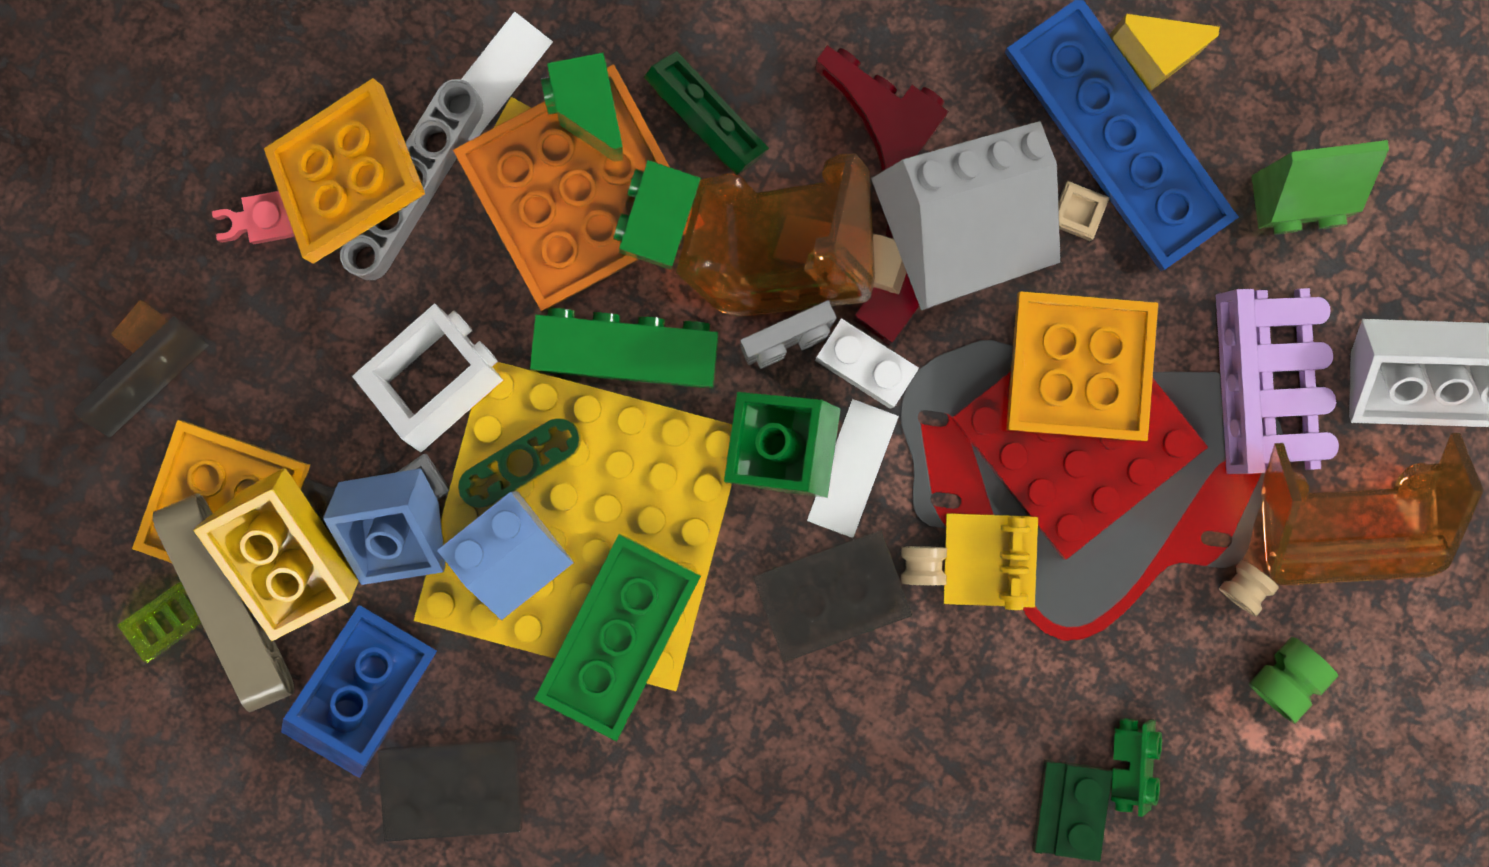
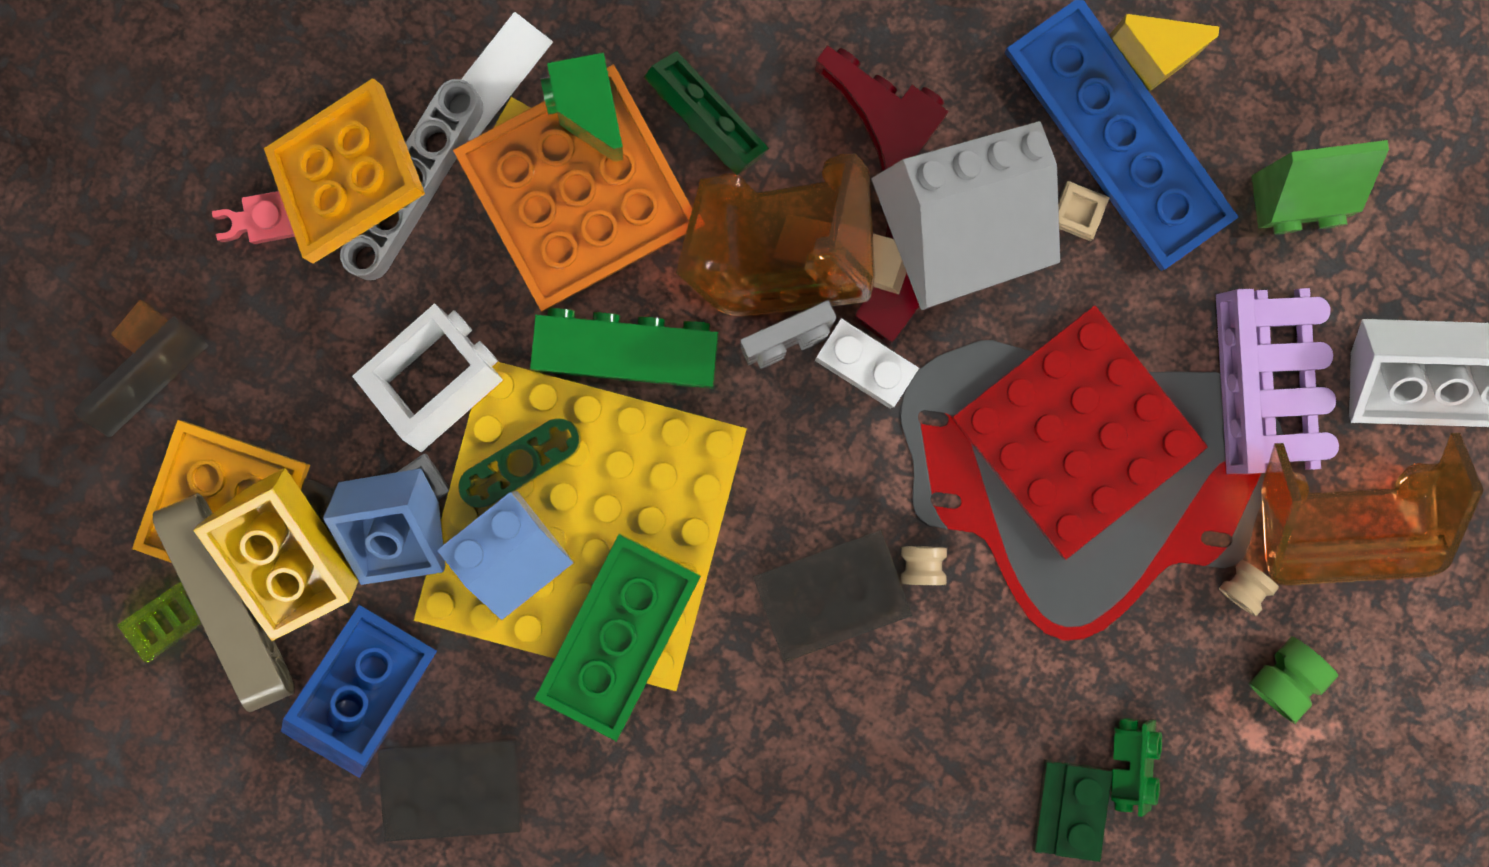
(658, 214): green brick -> none
(782, 444): green slope -> none
(854, 467): white sticker -> none
(991, 560): yellow hinge -> none
(1082, 366): light orange plate -> none

